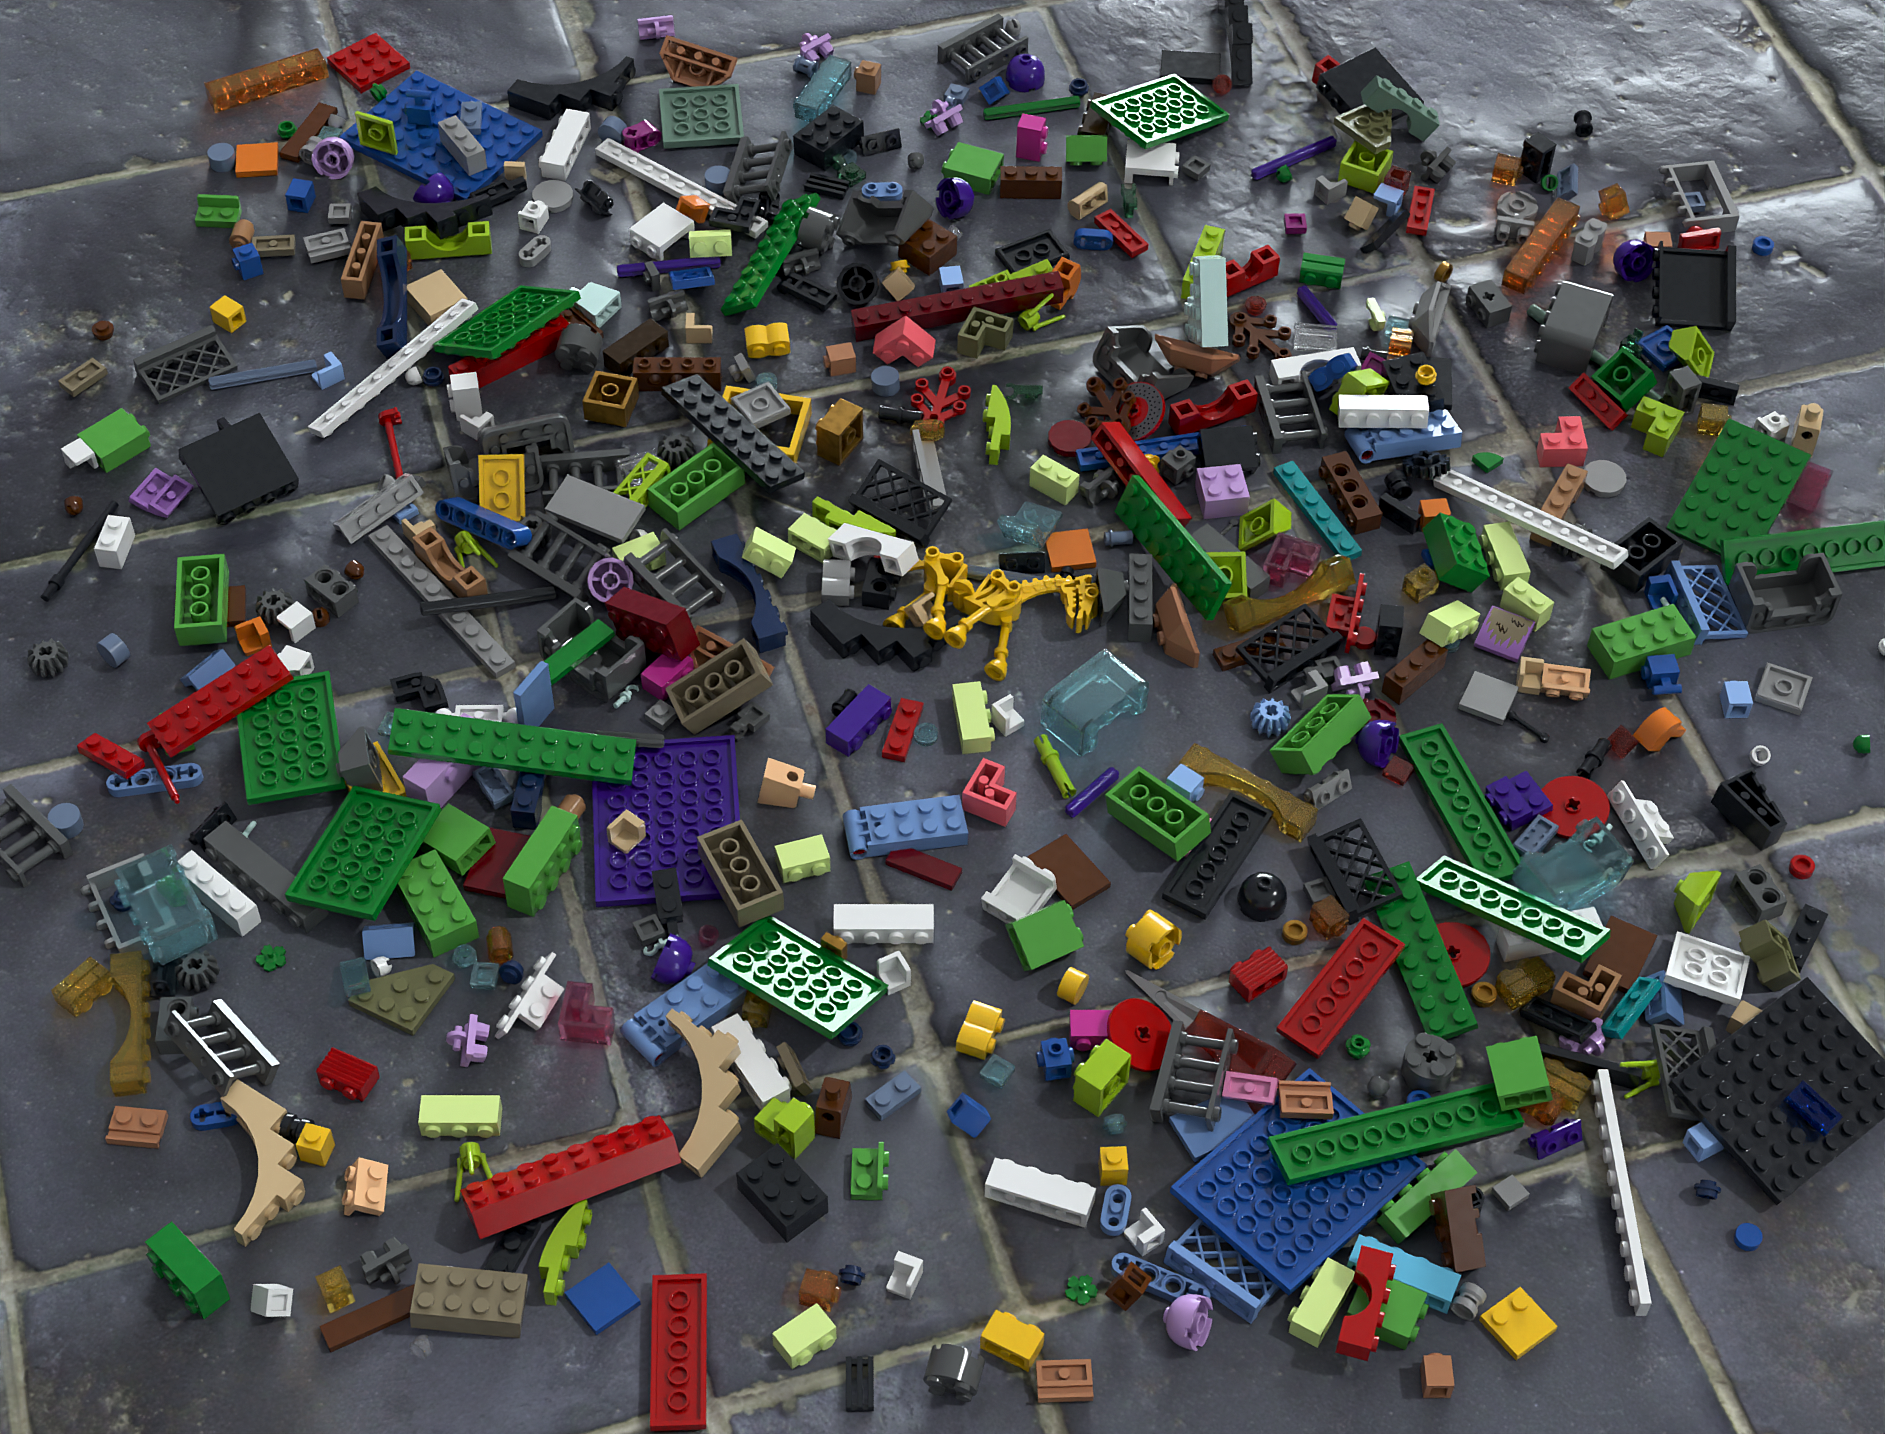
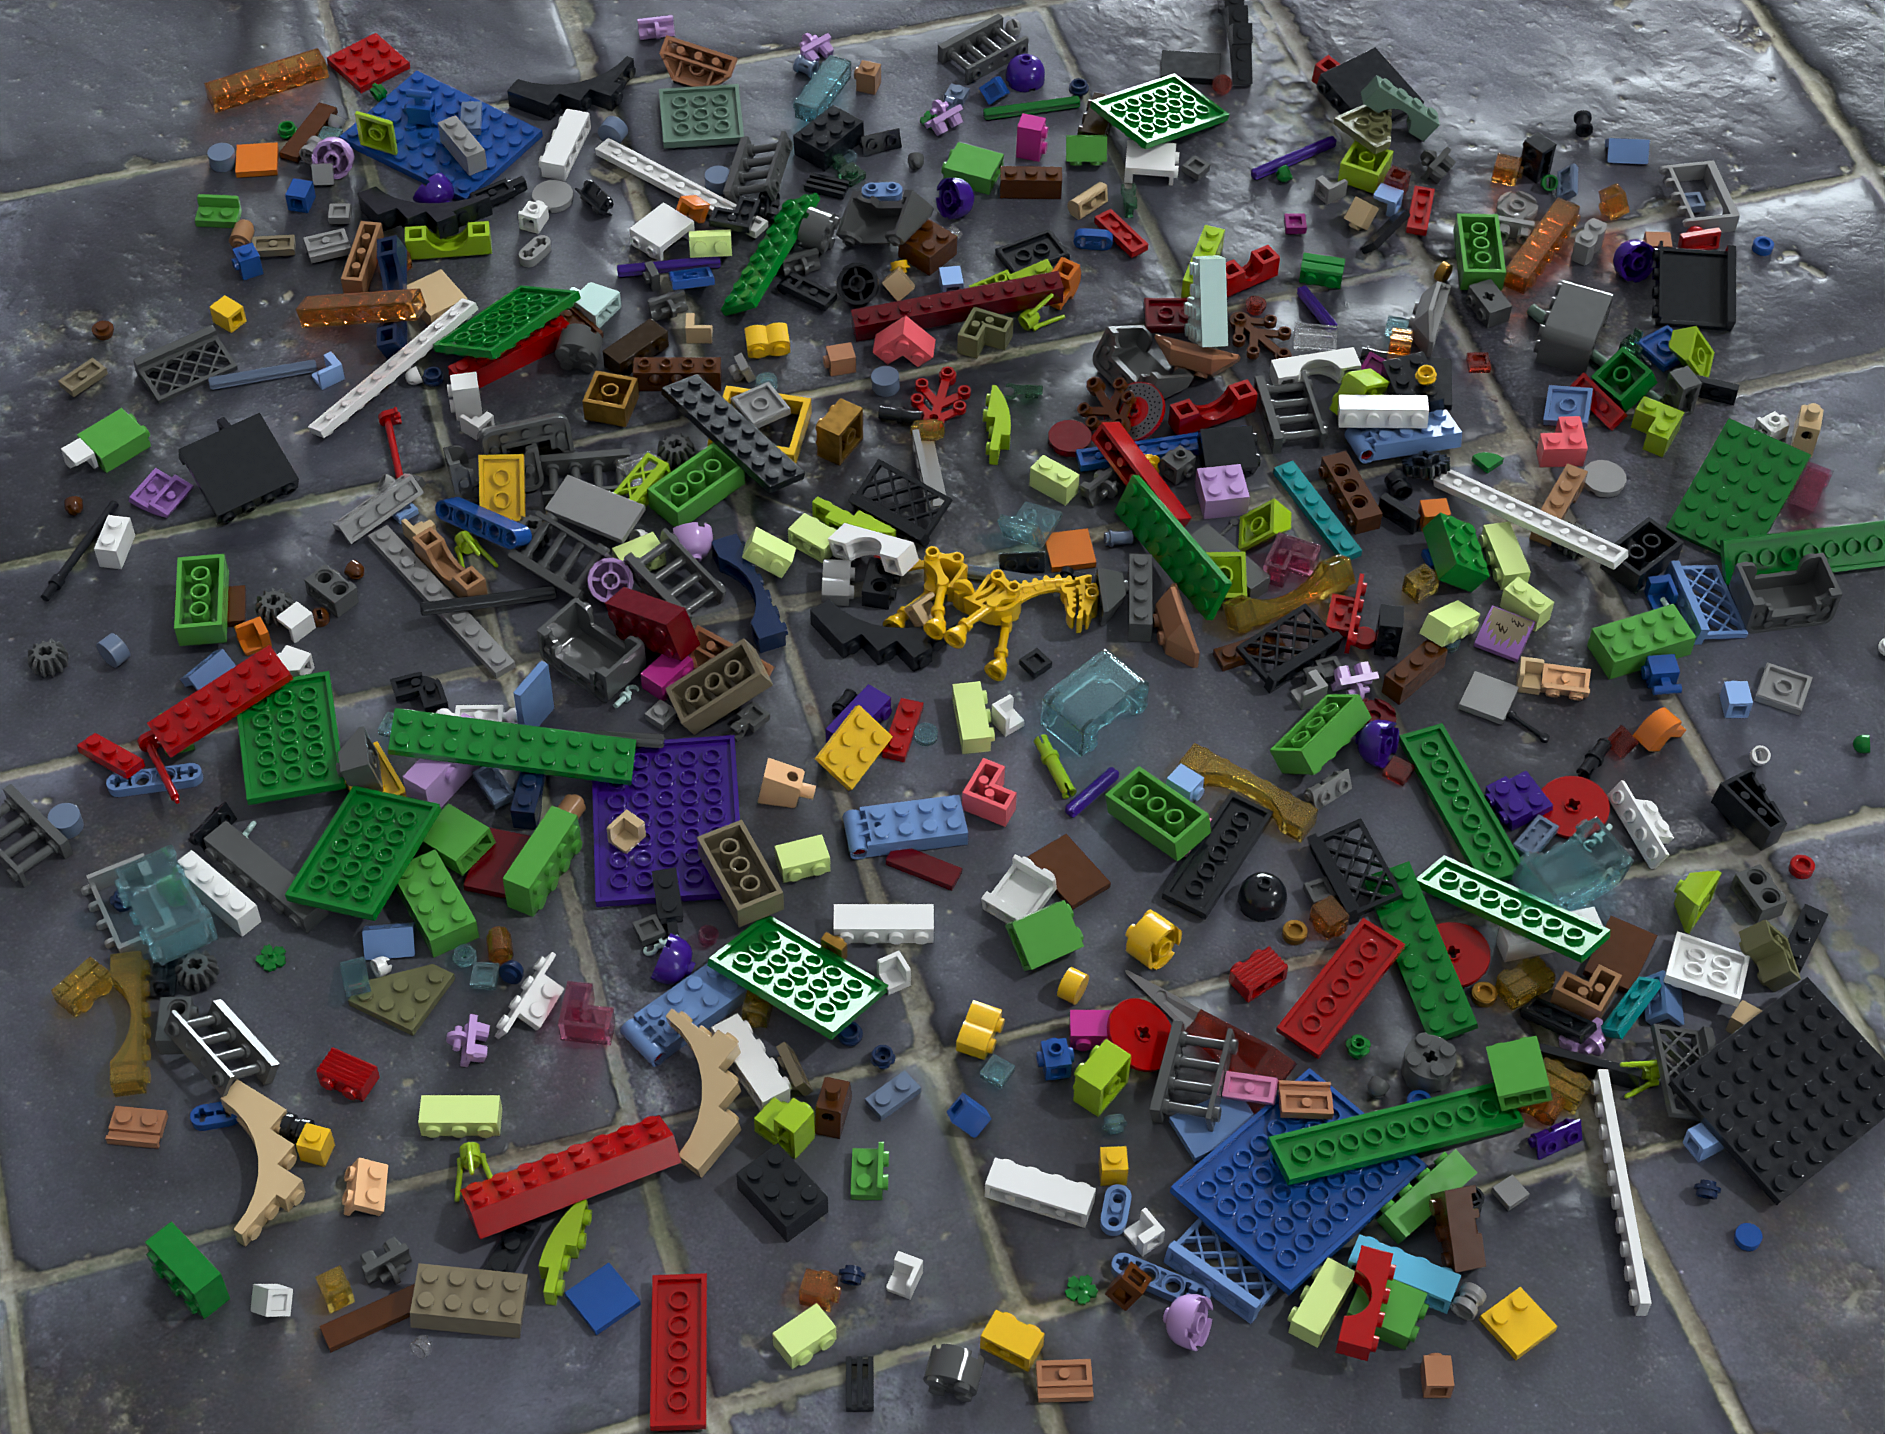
(323, 174): none -> light grey tile
(361, 308): none -> clear orange brick
(514, 170): tan tile -> none
(578, 649): green tile -> none
(641, 136): magenta piece -> none
(695, 538): none -> lavender cylinder
(853, 747): none -> yellow plate
(1035, 663): none -> black plate
(1165, 315): none -> dark red tile
(1270, 717): light blue gear -> none
(1329, 375): blue brick -> none
(1378, 318): yellowish green plate -> none
(1478, 362): none -> clear red tile
(1479, 249): none -> bright green brick
(1567, 402): none -> medium blue plate
(1627, 151): none -> medium blue panel
(1712, 419): clear yellow brick -> none
(1813, 1108): clear blue plate -> none

